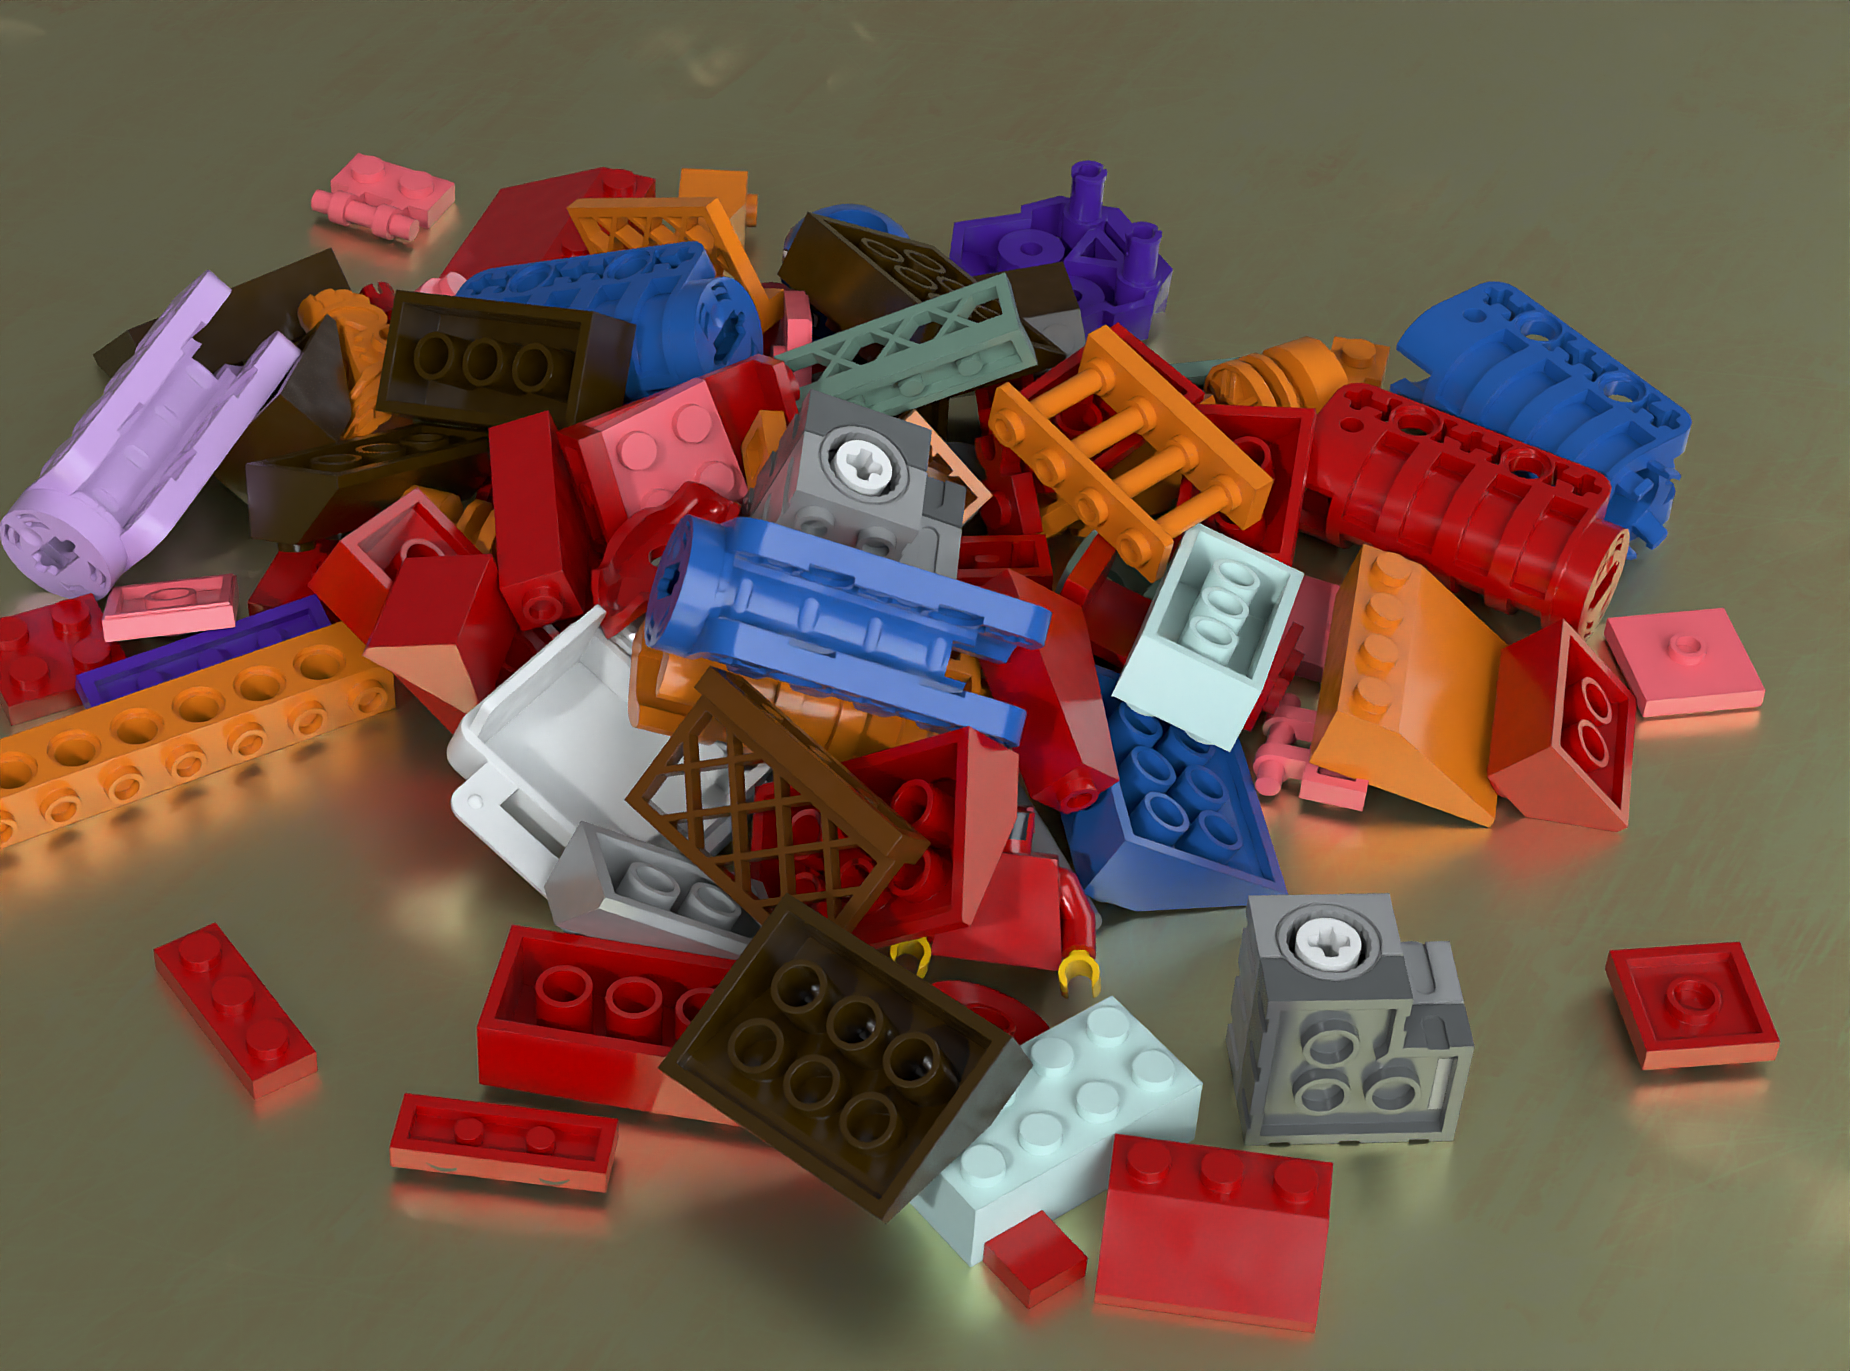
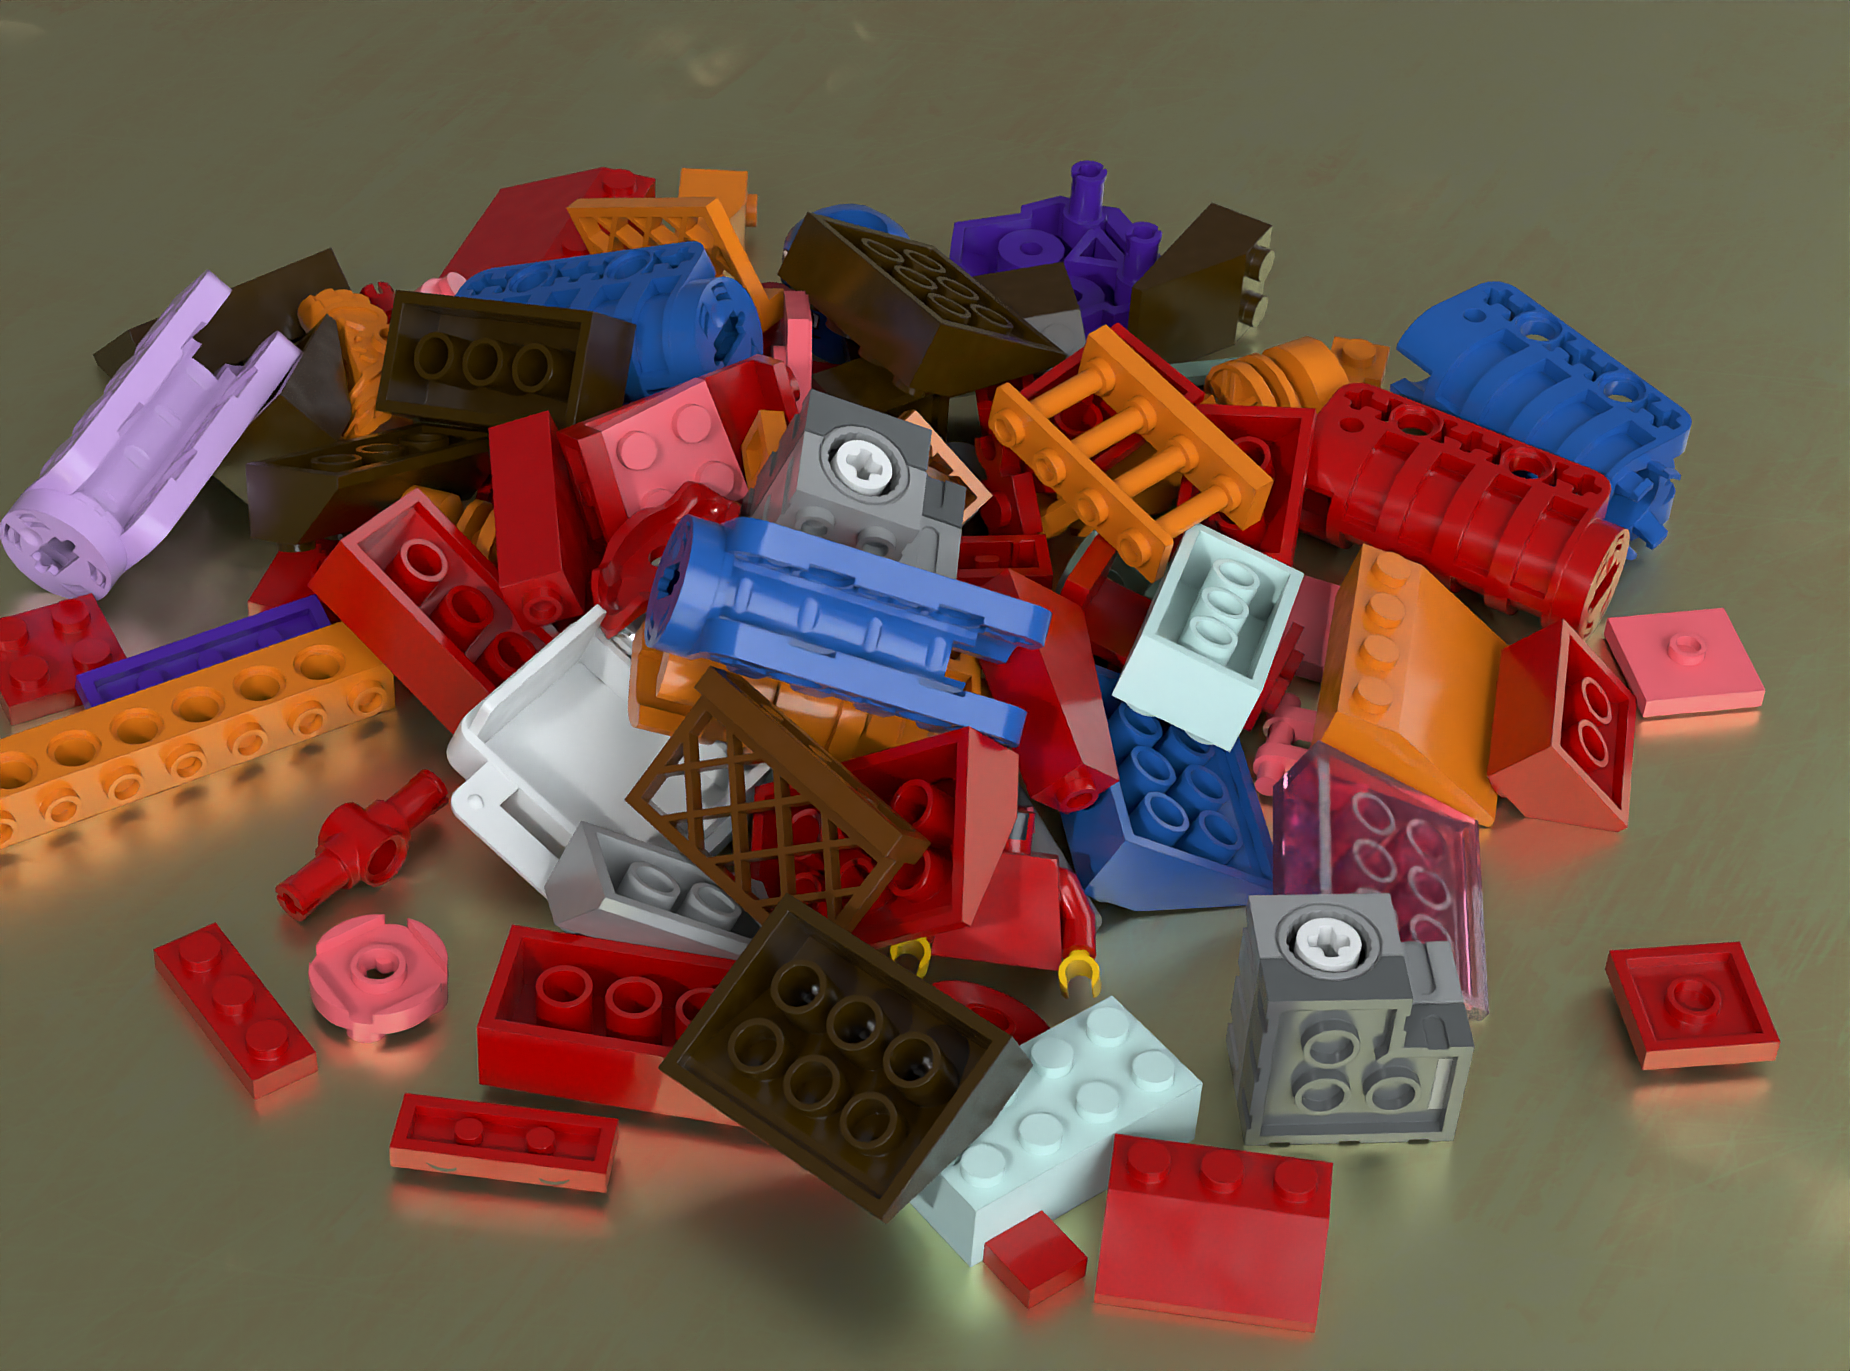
(171, 607): coral plate -> none
(362, 845): none -> red pin
(384, 198): coral plate -> none
(385, 1005): none -> coral plate
(445, 627): red slope -> none
(919, 374): sand green fence -> none
(1204, 287): none -> dark brown slope
(1368, 833): none -> clear pink slope

